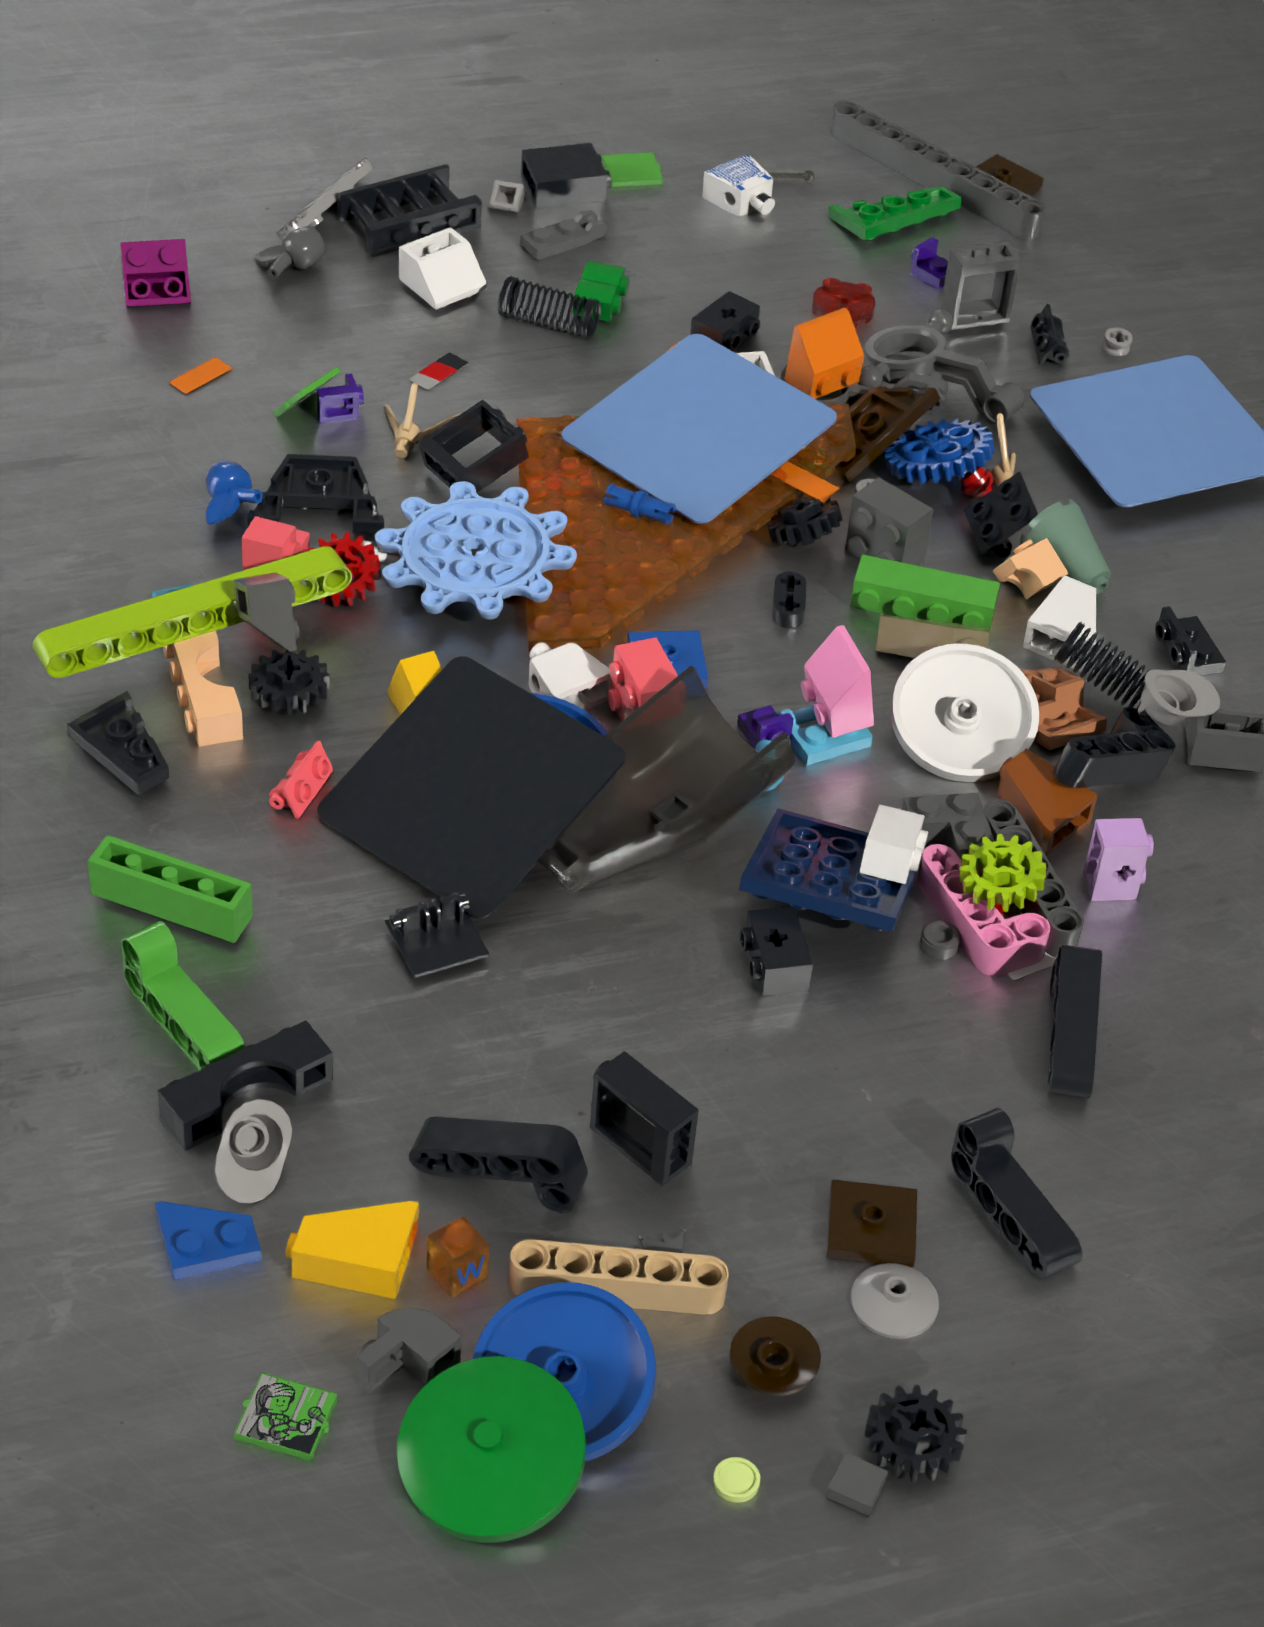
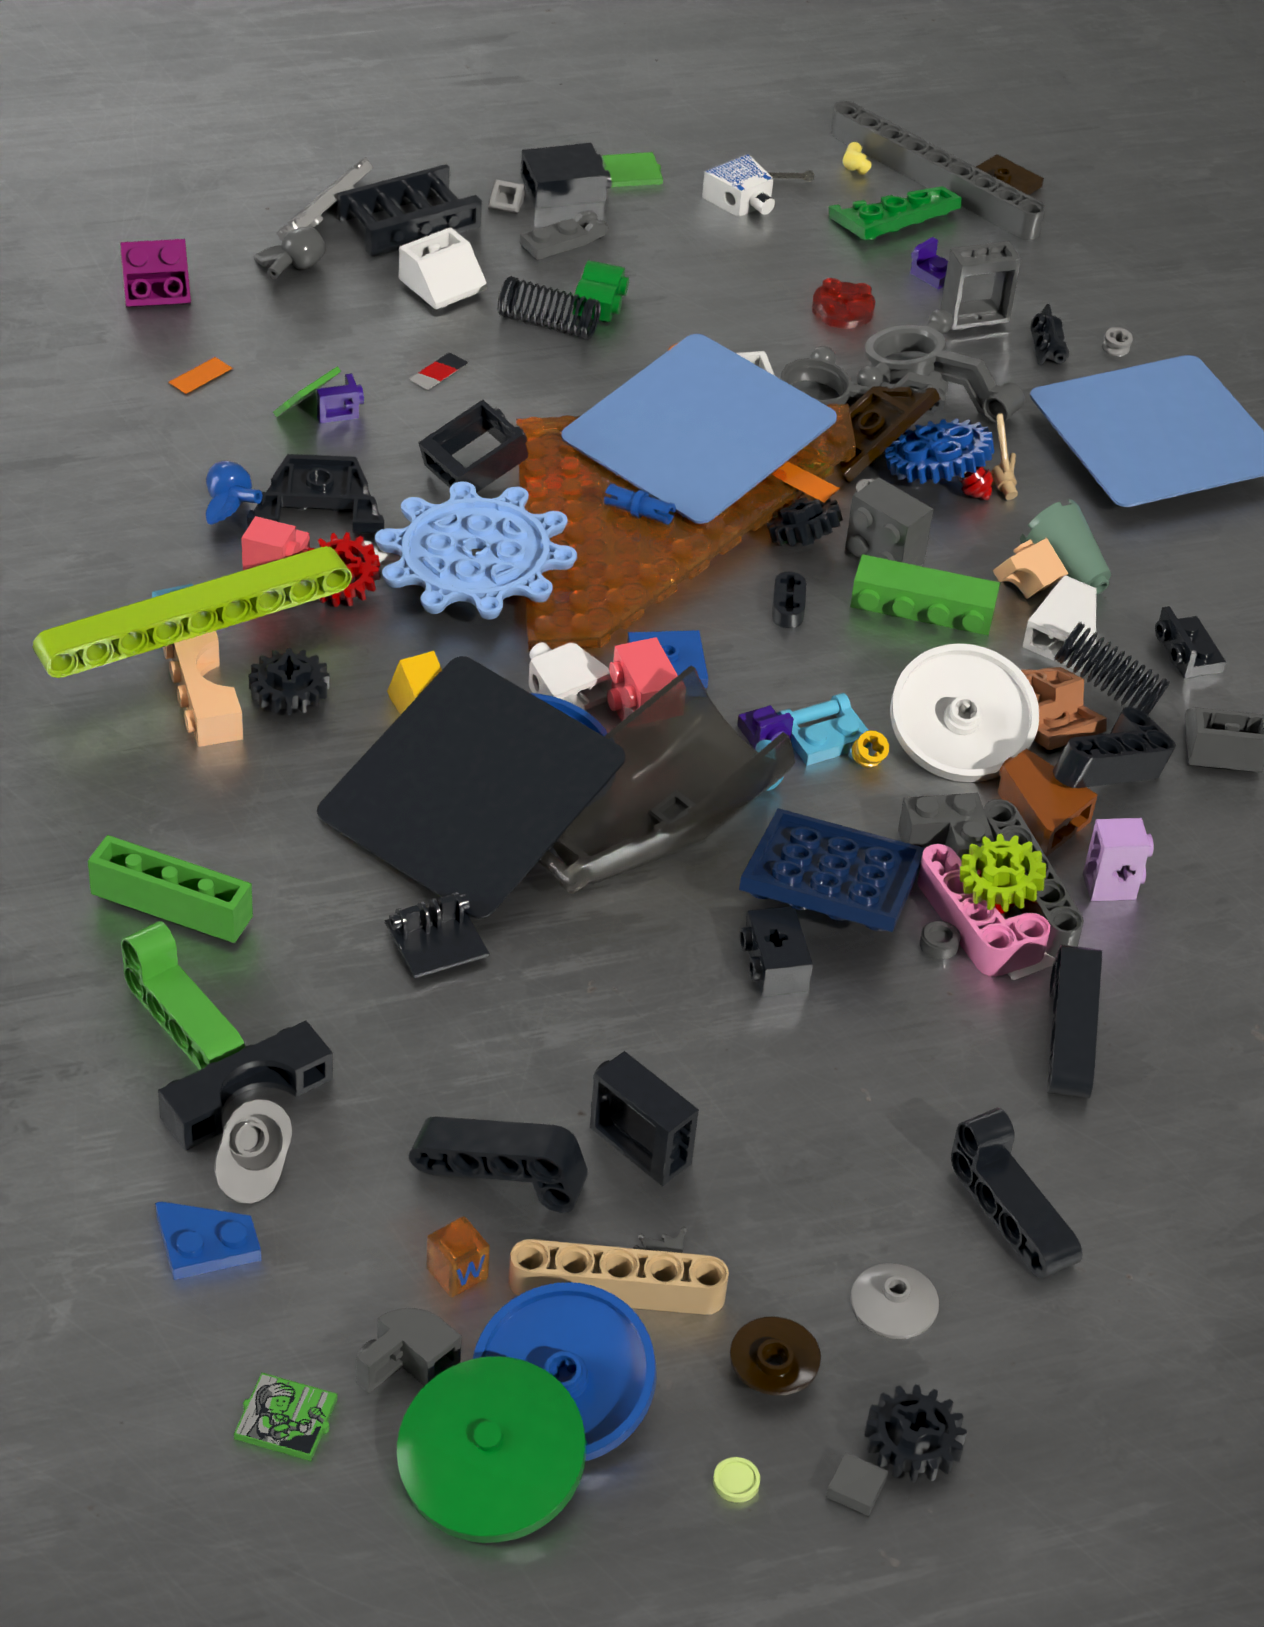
(121, 743): black wing -> none
(267, 606): dark grey slope -> none
(303, 782): coral hinge -> none
(356, 1247): yellow slope -> none
(408, 433): tan plant -> none
(728, 321): black brick -> none
(824, 355): orange slope -> none
(839, 685): bright pink slope -> none
(855, 160): none -> light yellow arm
(872, 1223): dark brown plate -> none
(879, 744): none -> yellow bush
(894, 844): white piece -> none
(915, 636): dark tan slope -> none
(1001, 515): black hinge -> none
(1176, 695): light grey piece -> none

